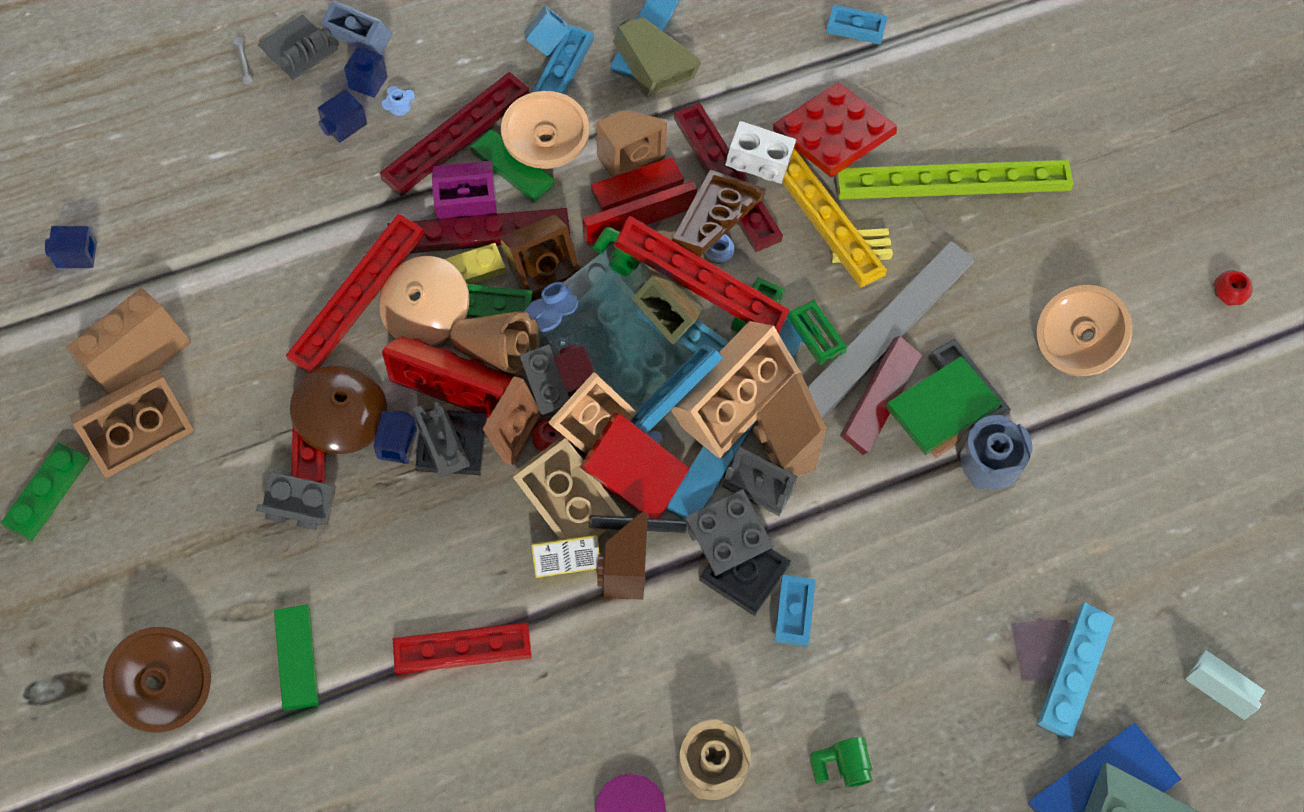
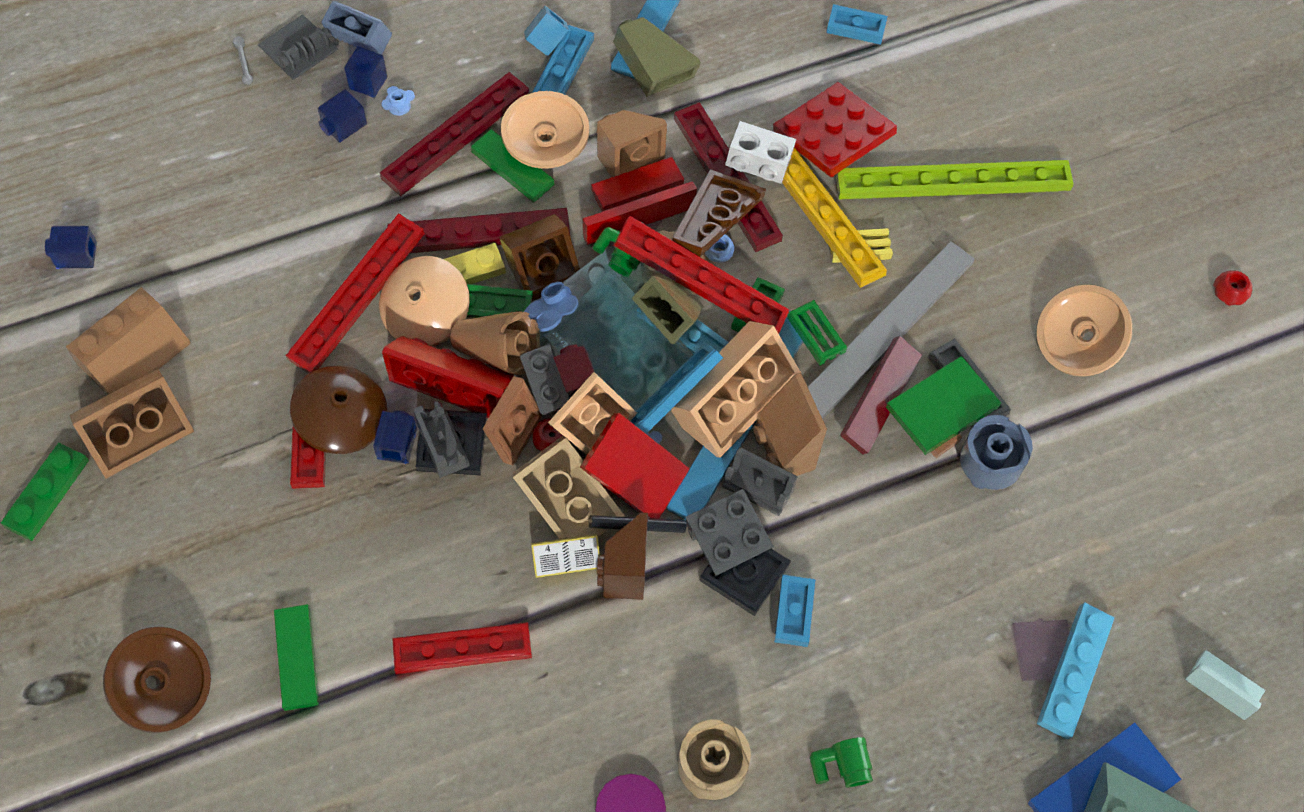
(297, 499): dark grey bracket -> none
(464, 190): magenta slope -> none

